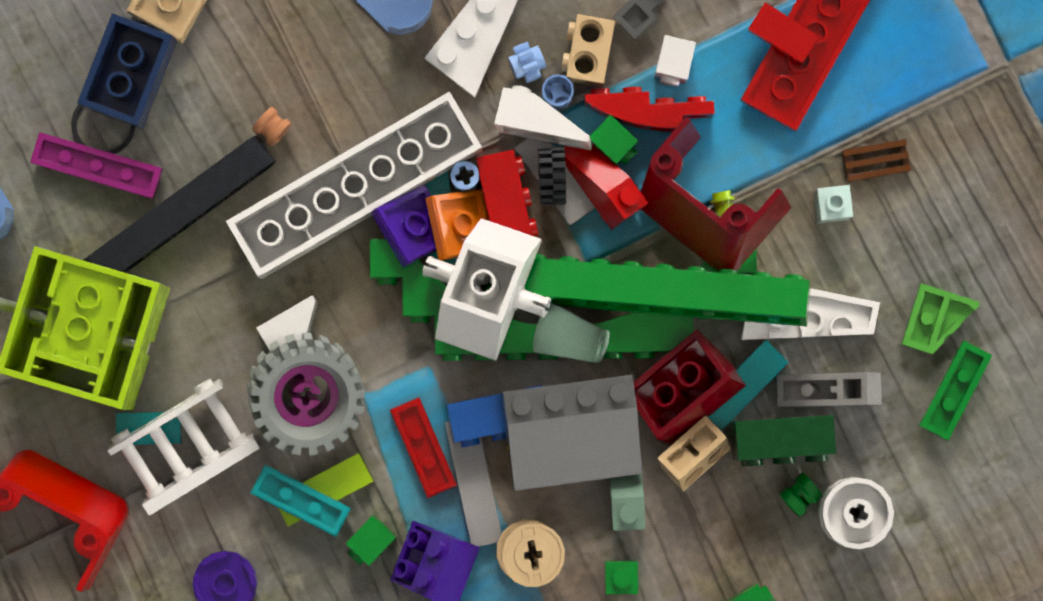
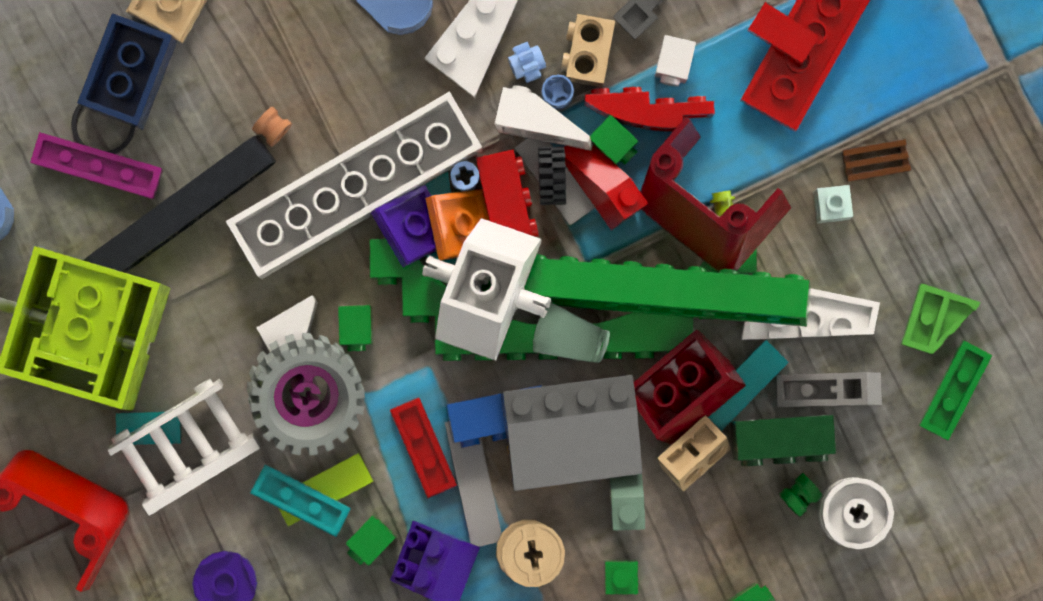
(355, 327): none -> green brick

